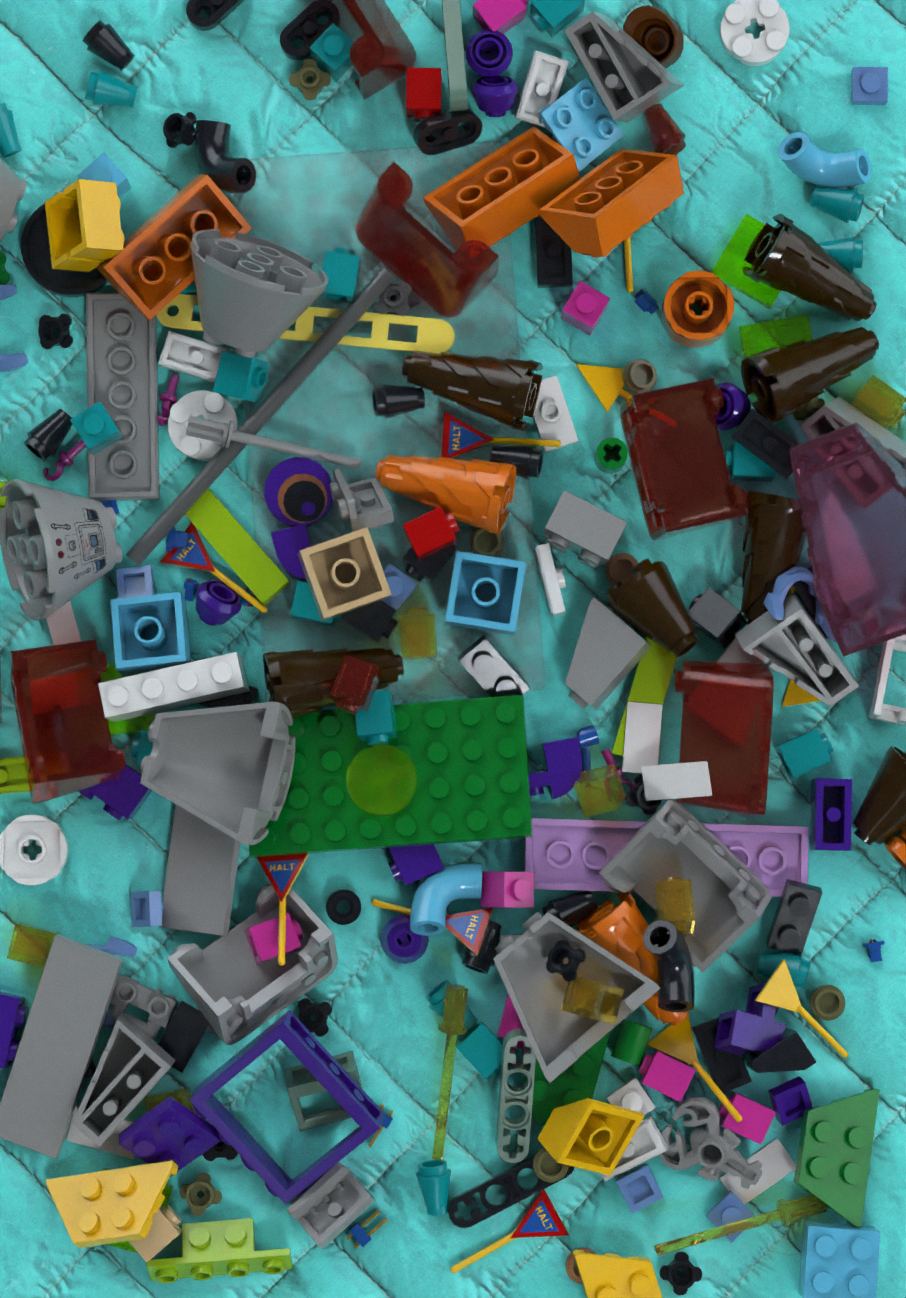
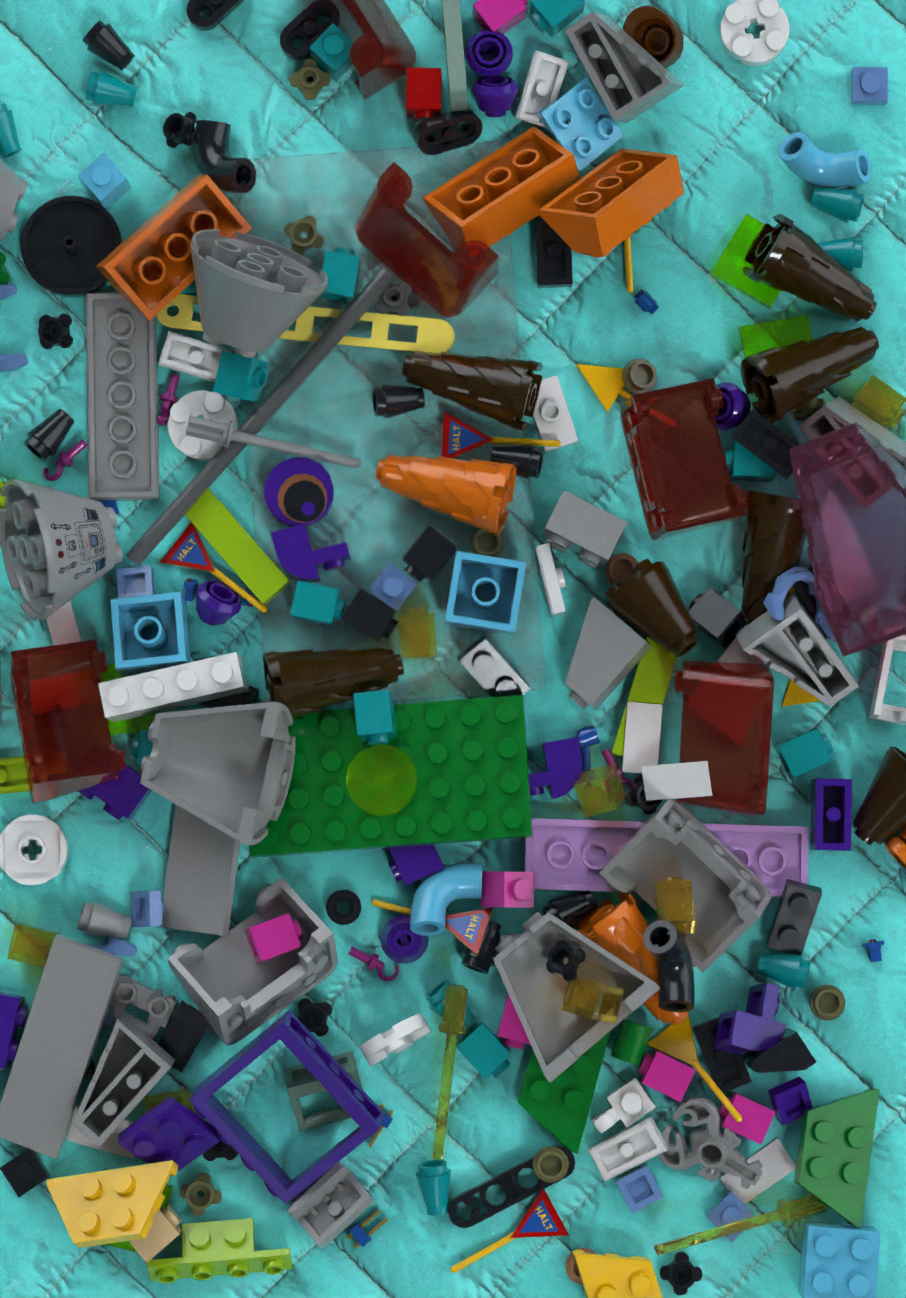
(25, 1172): none -> black plate
(84, 225): yellow piece -> none
(96, 428): teal brick -> none
(103, 921): none -> light grey cone
(176, 539): blue piece -> none
(282, 873): piece -> none
(308, 226): none -> olive plate
(344, 574): tan brick -> none
(355, 685): clear red brick -> none
(361, 502): light grey bracket -> none
(373, 962): none -> magenta hand
(395, 1039): none -> white plate
(431, 532): red brick -> none
(515, 1096): sand green beam -> none
(585, 308): dark pink brick -> none
(589, 1134): yellow slope -> none
(611, 455): green piece -> none
(664, 131): clear red cone -> none
(713, 298): orange brick -> none
(781, 993): yellow piece -> none

